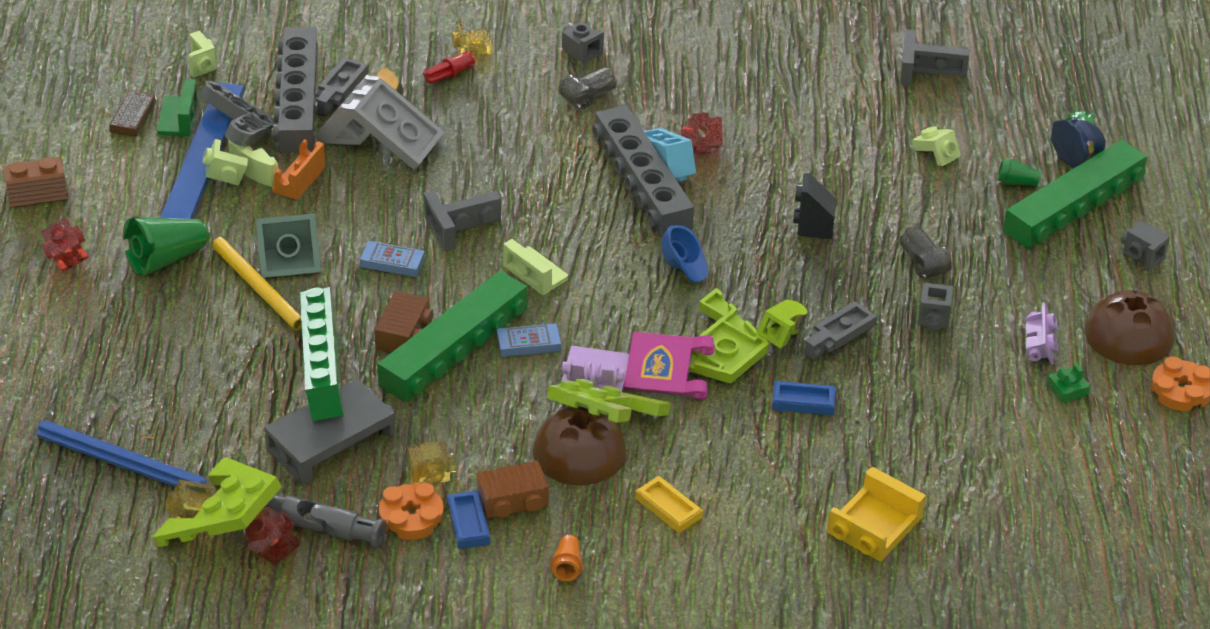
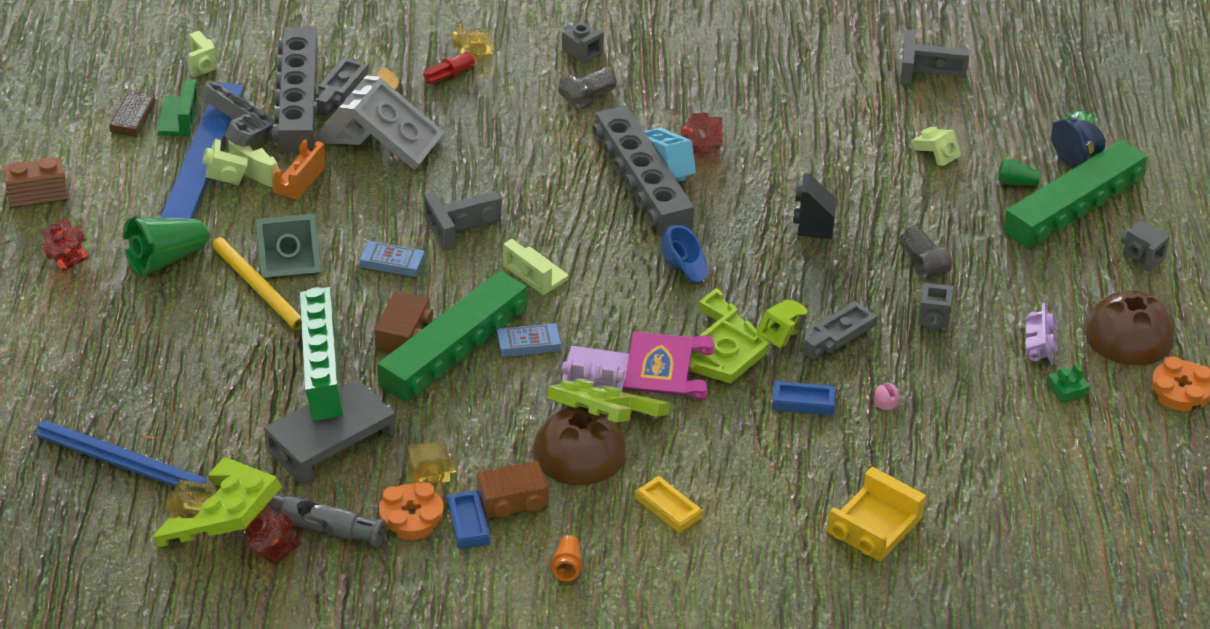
(882, 396): none -> bright pink hinge

